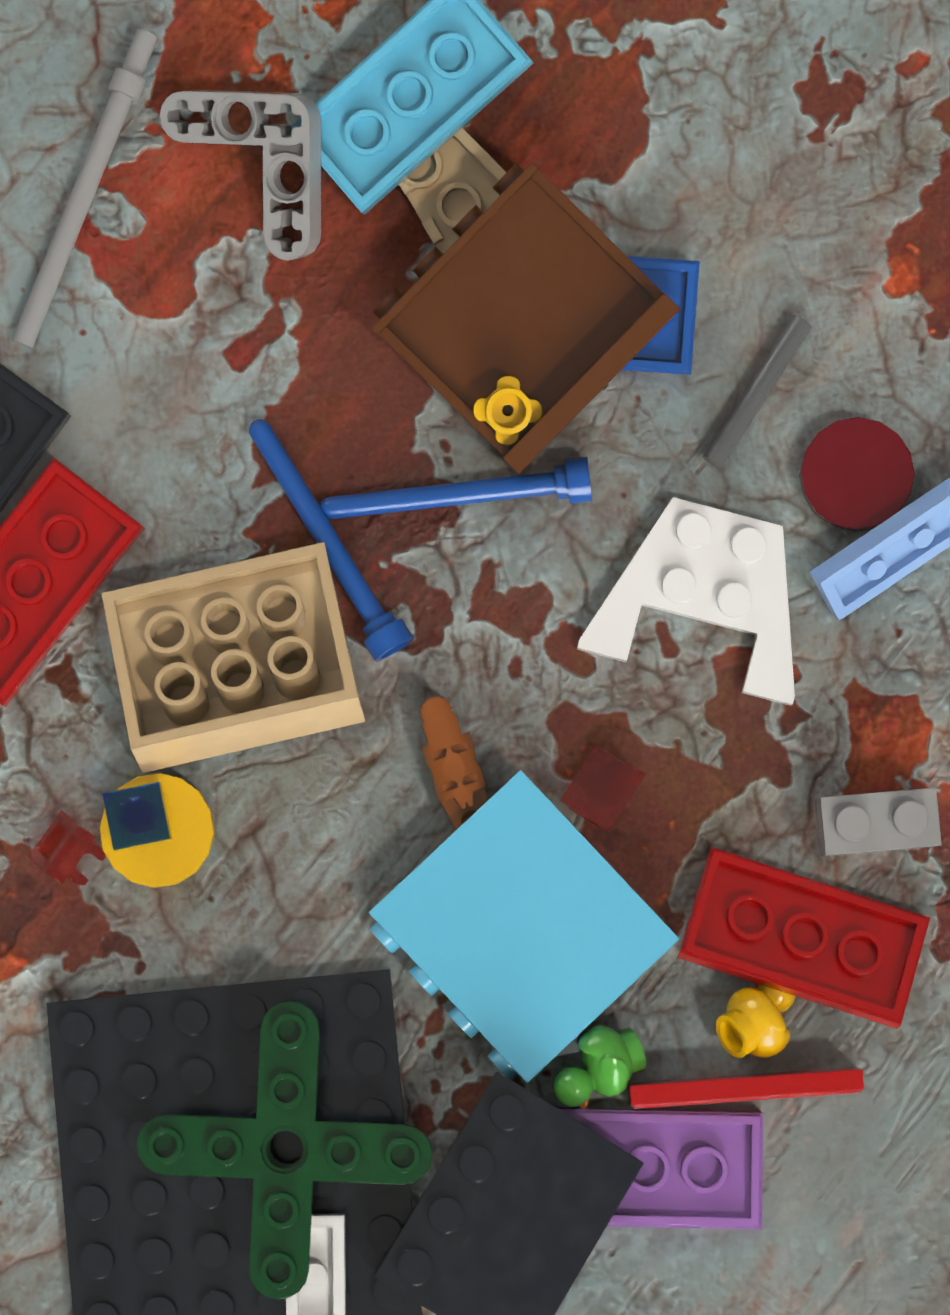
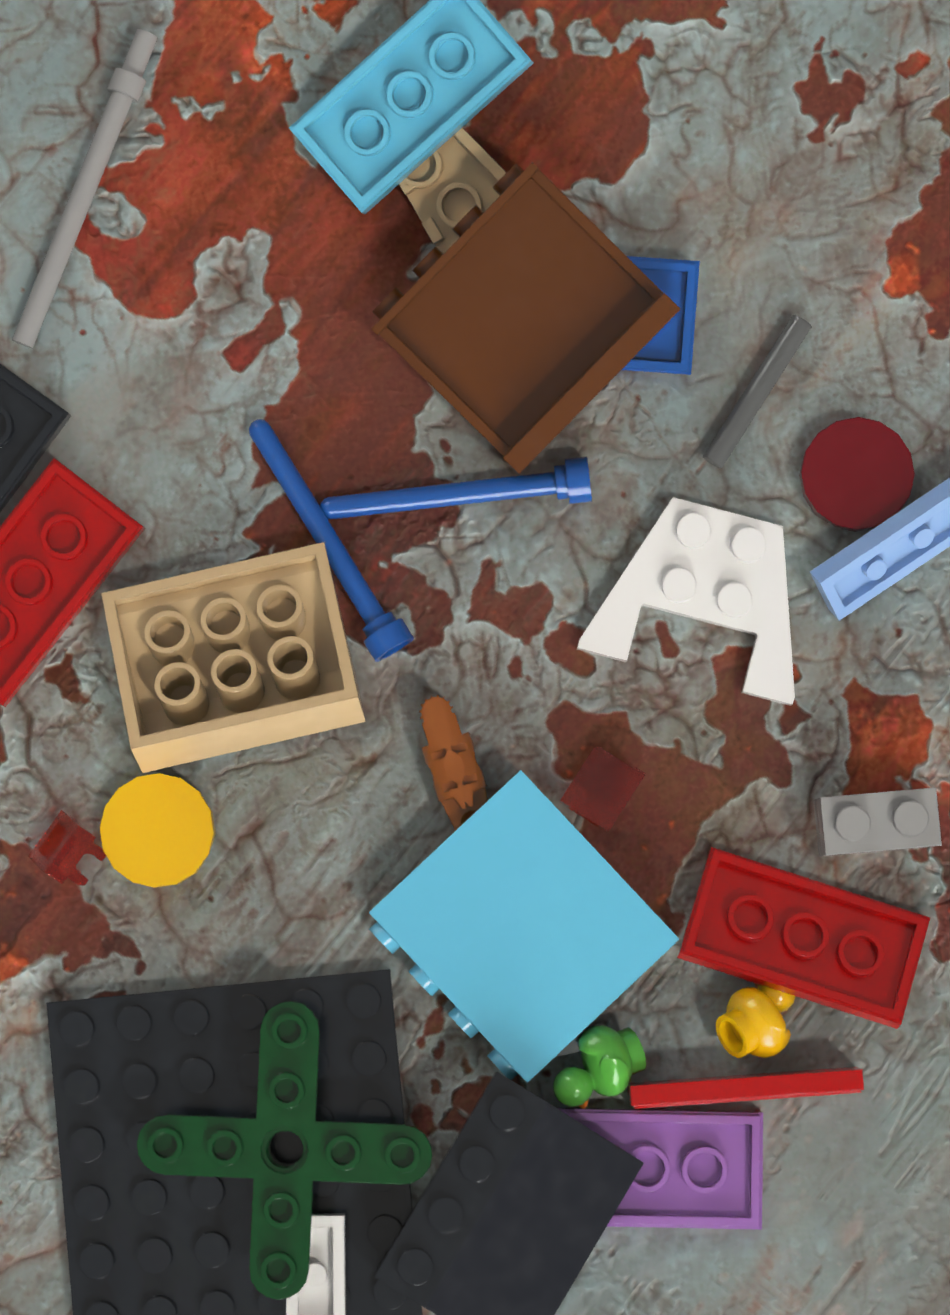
(137, 816): plate -> none
(279, 146): light grey beam -> none
(524, 410): yellow plate -> none

